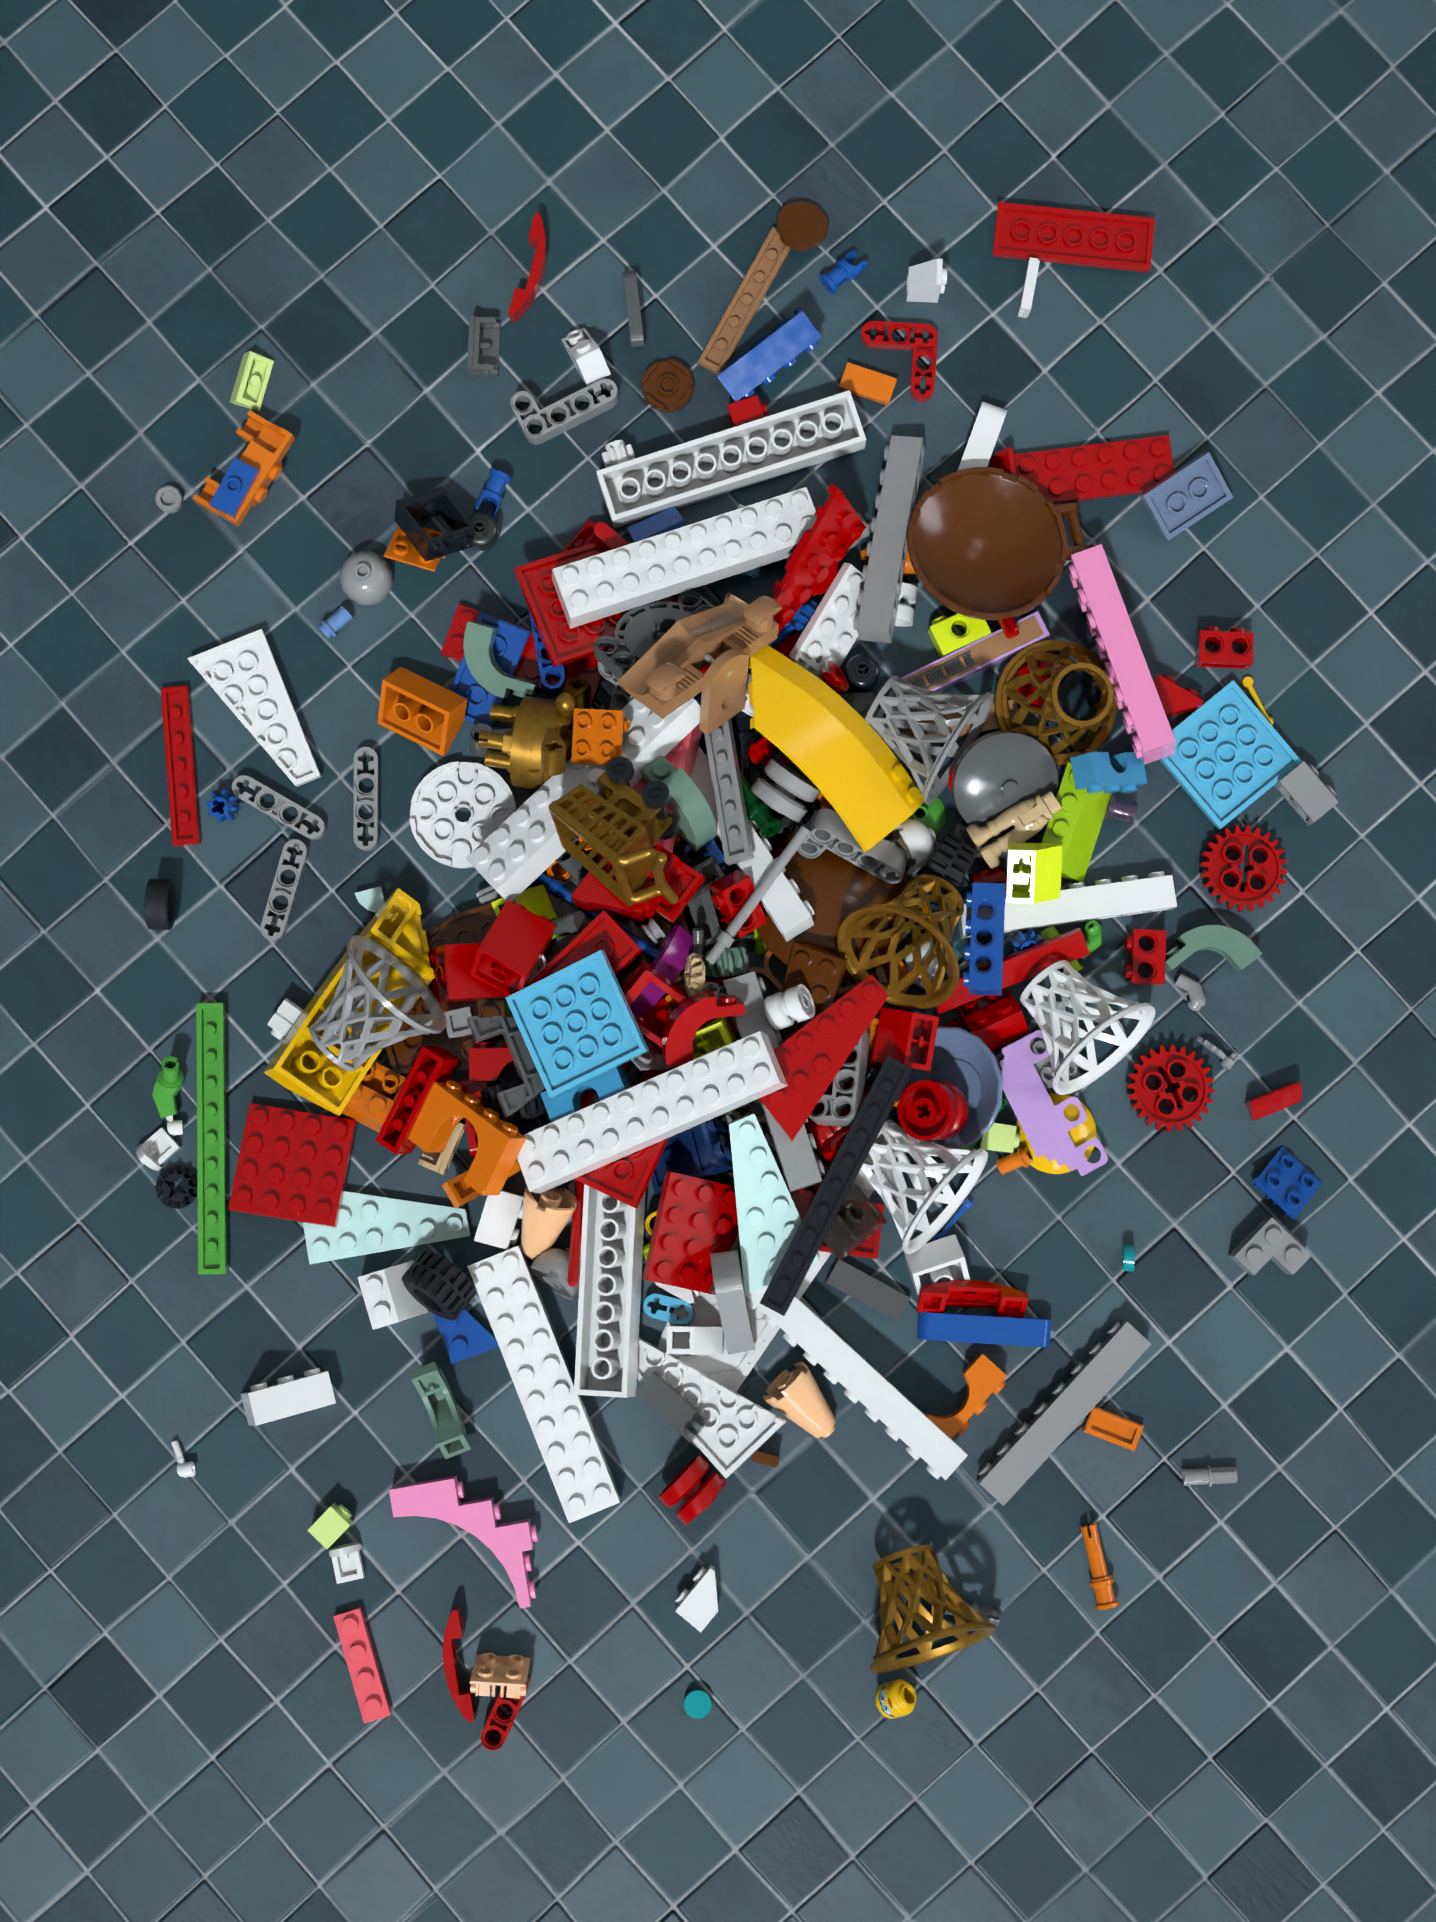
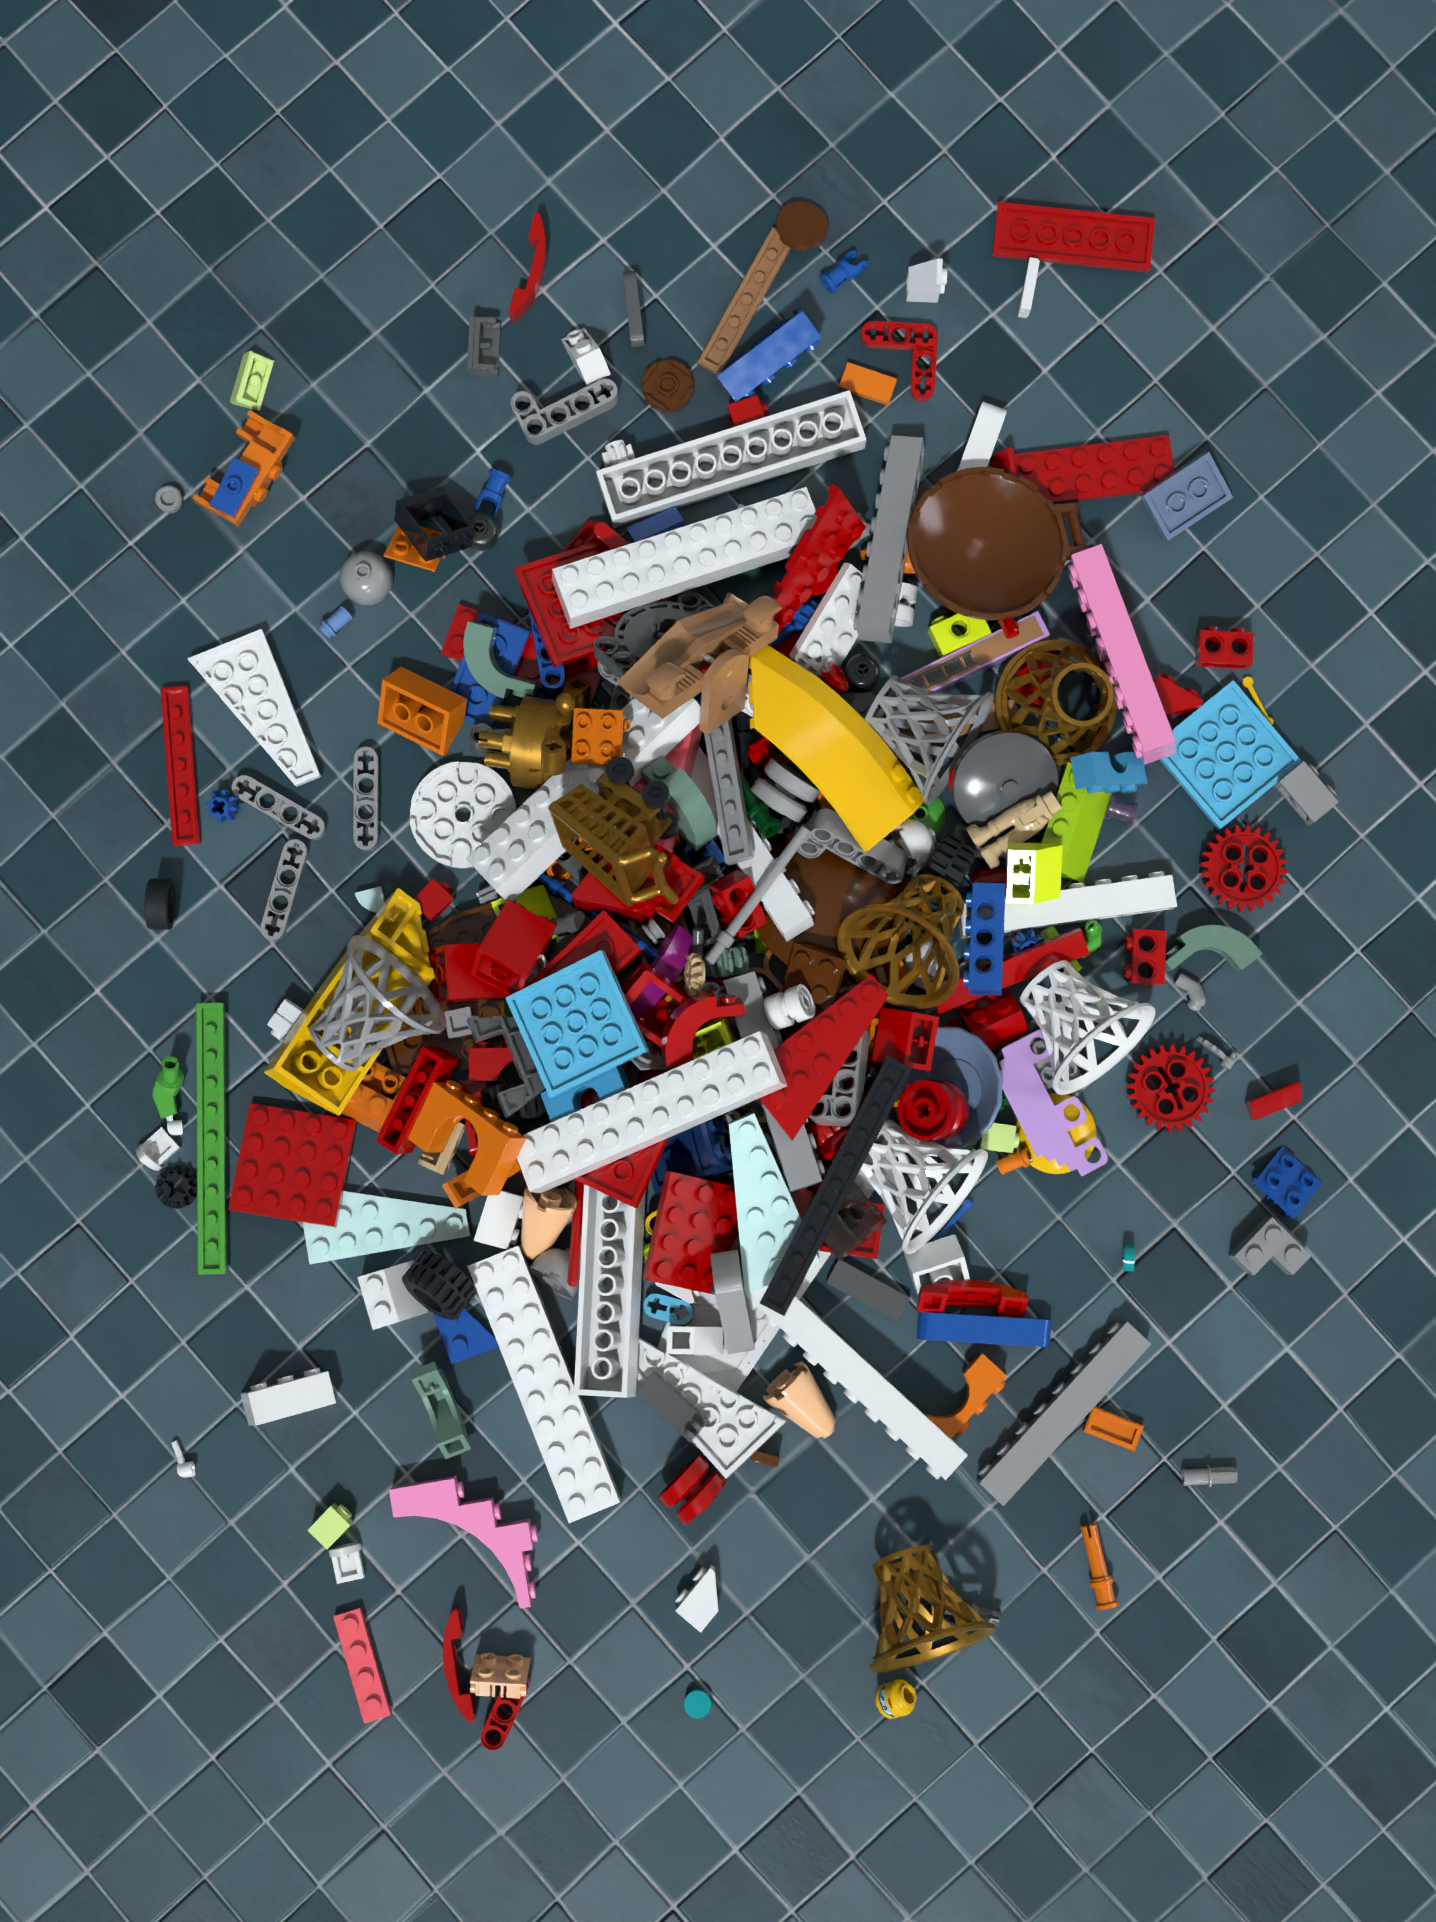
(434, 899): none -> red brick

